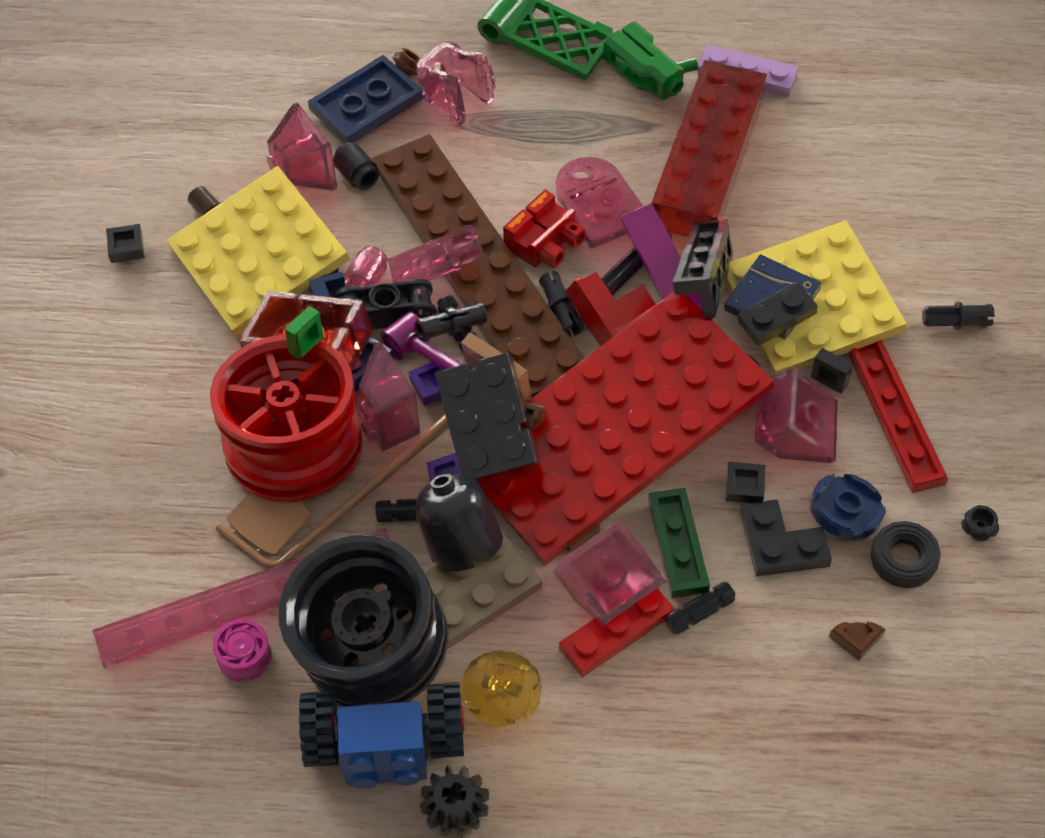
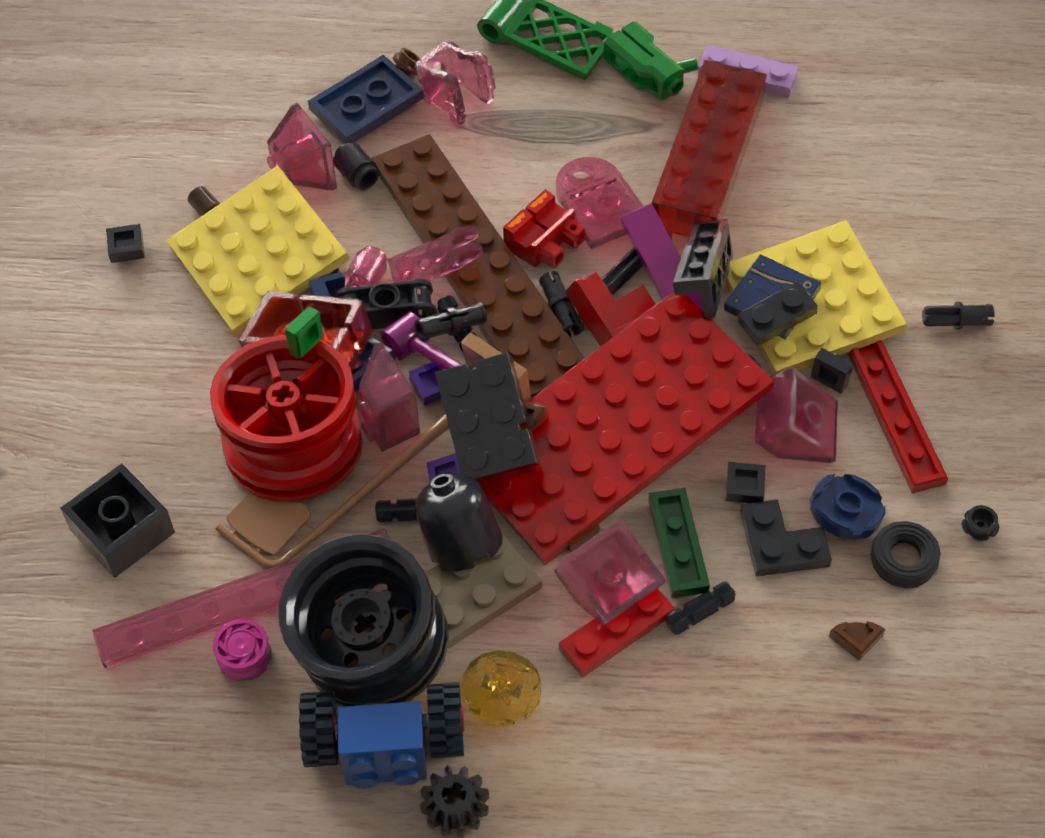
(118, 520): none -> black brick

